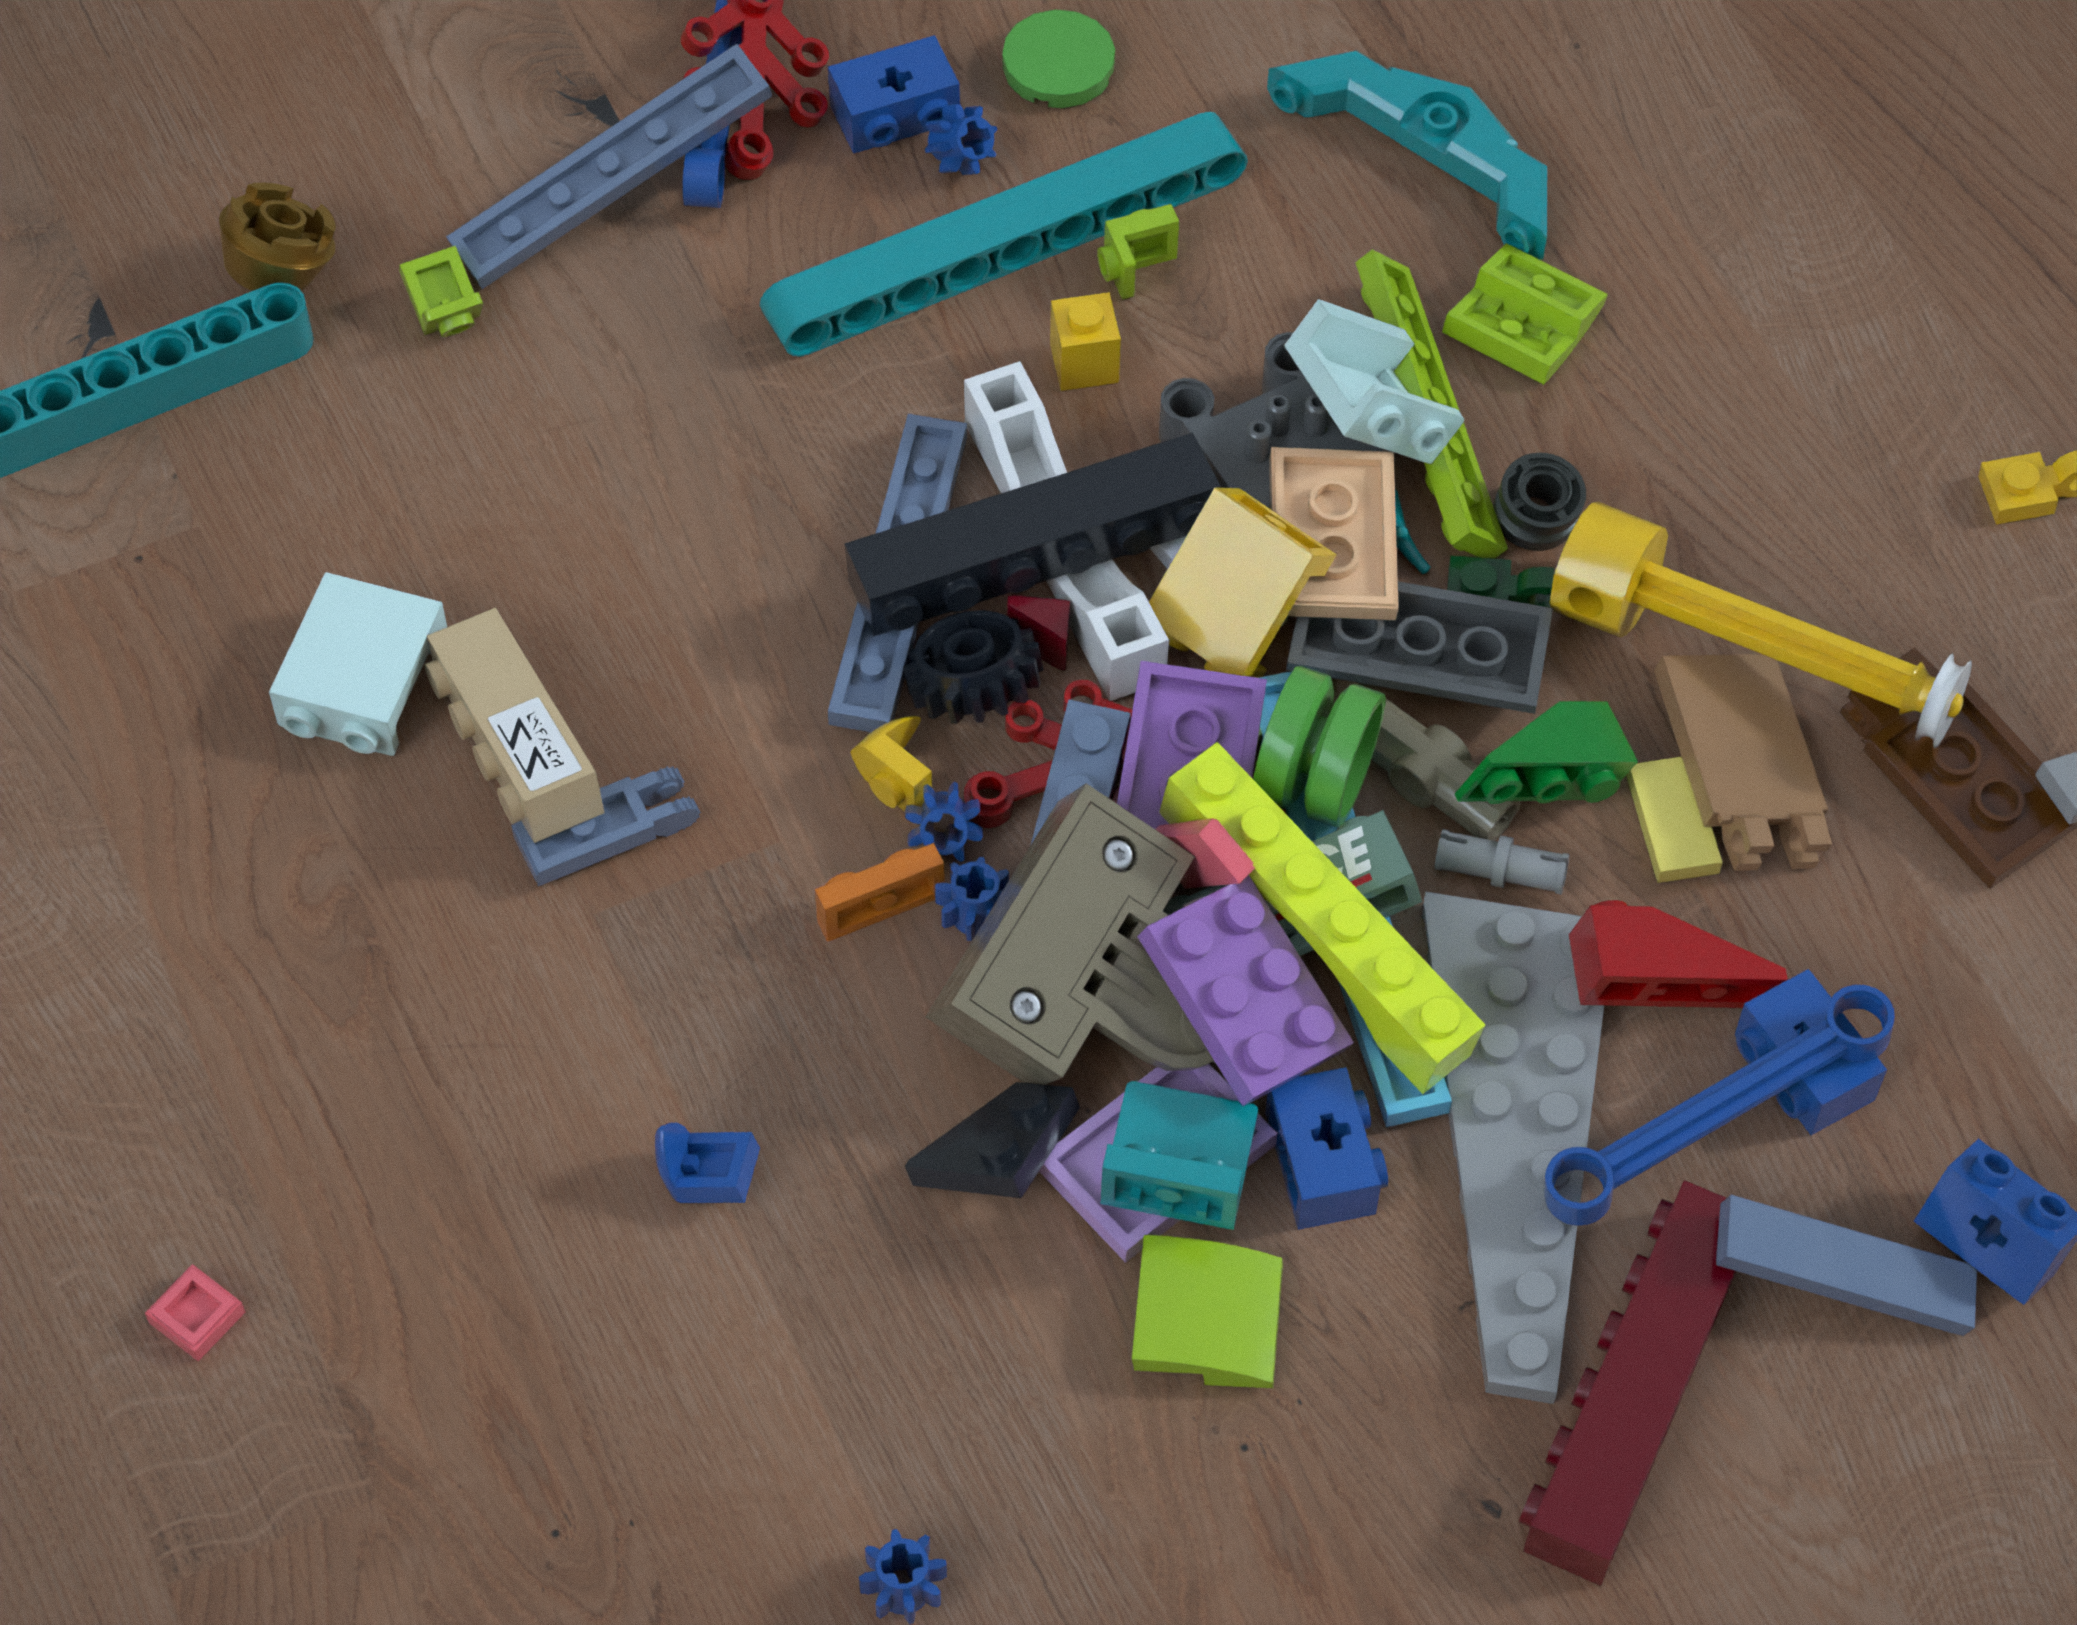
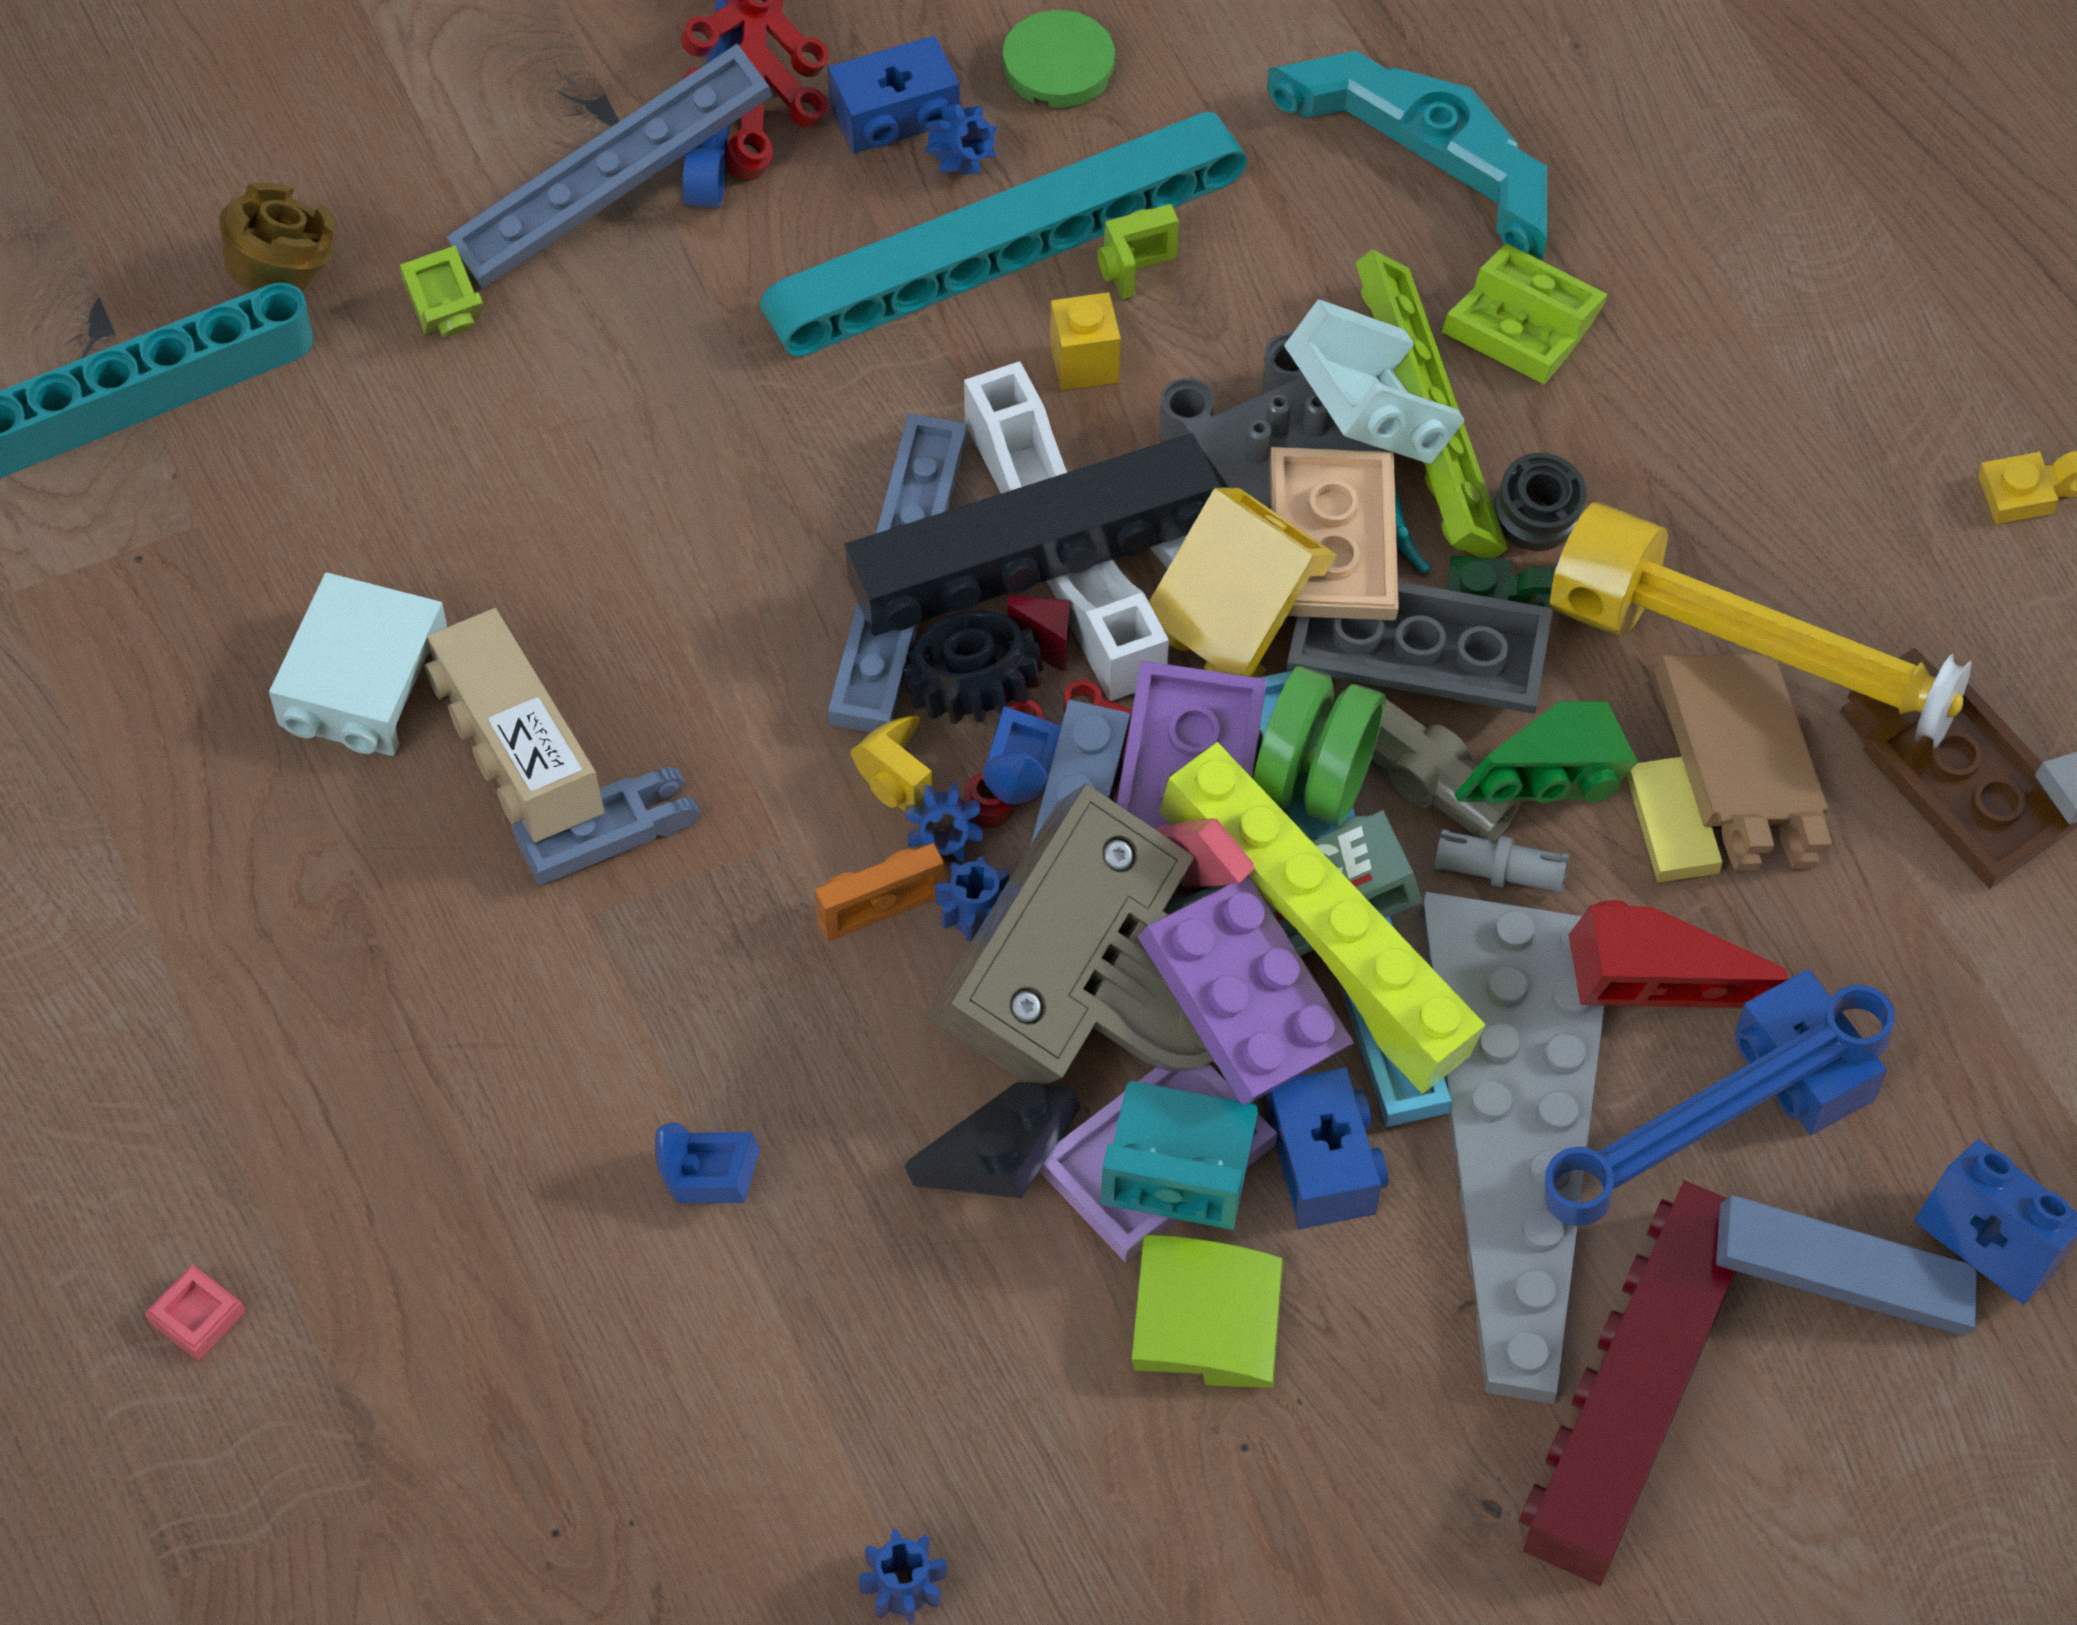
(1020, 756): none -> blue plate

